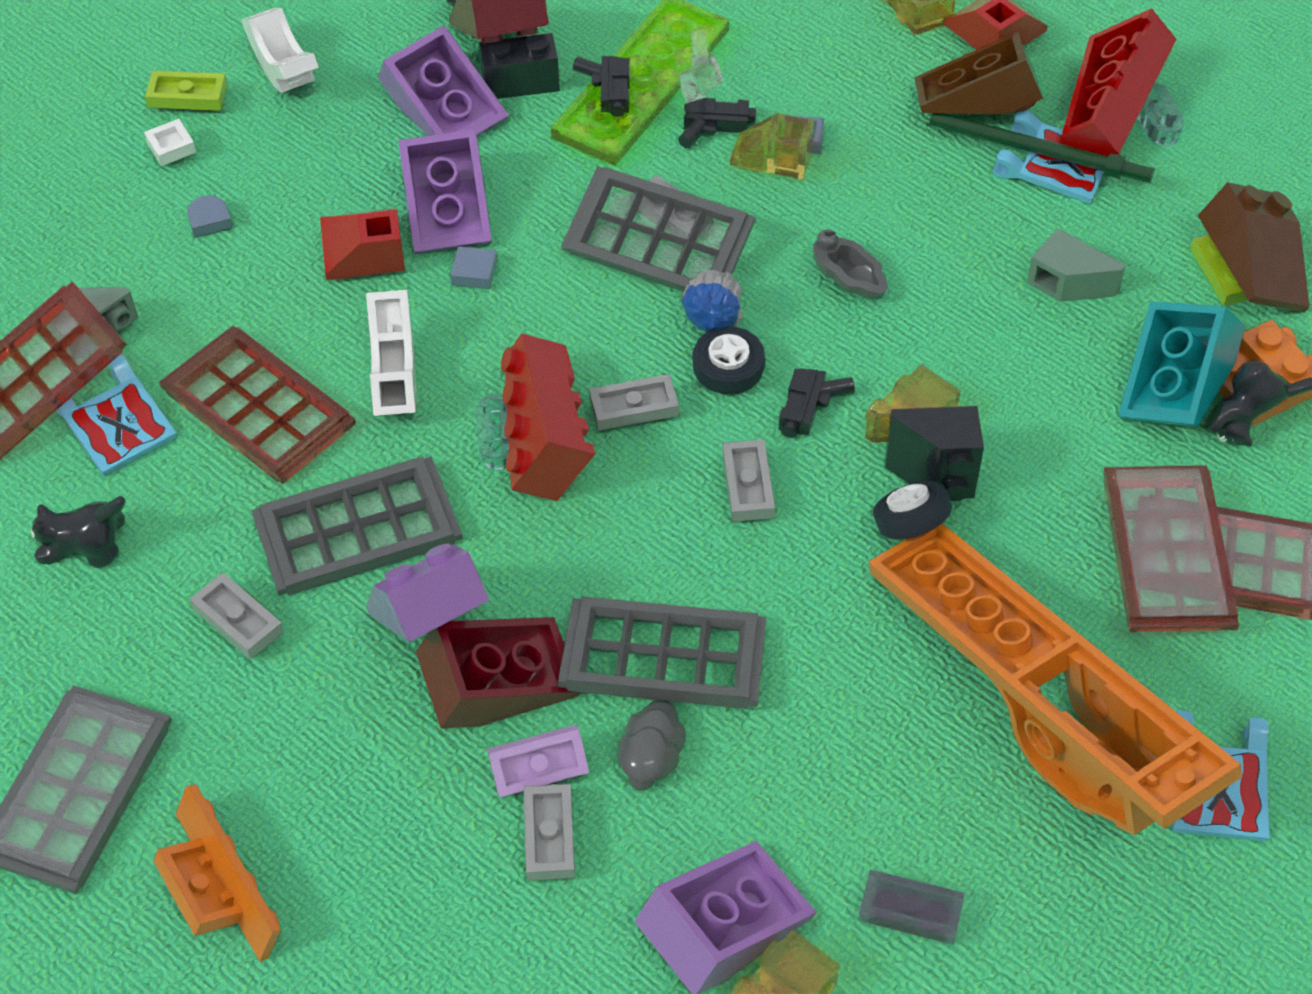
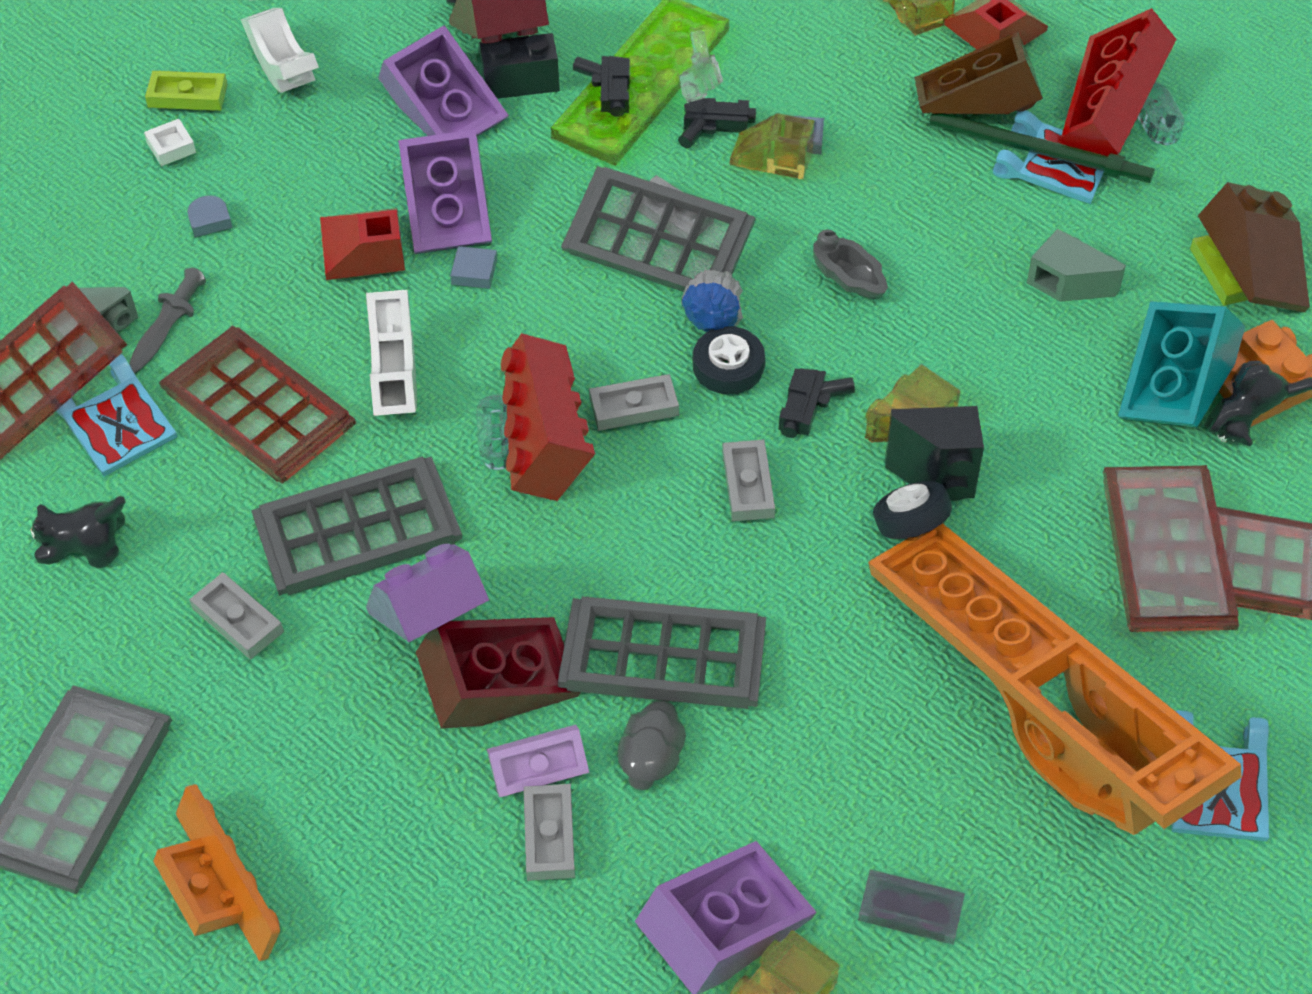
(172, 309): none -> dark grey sword

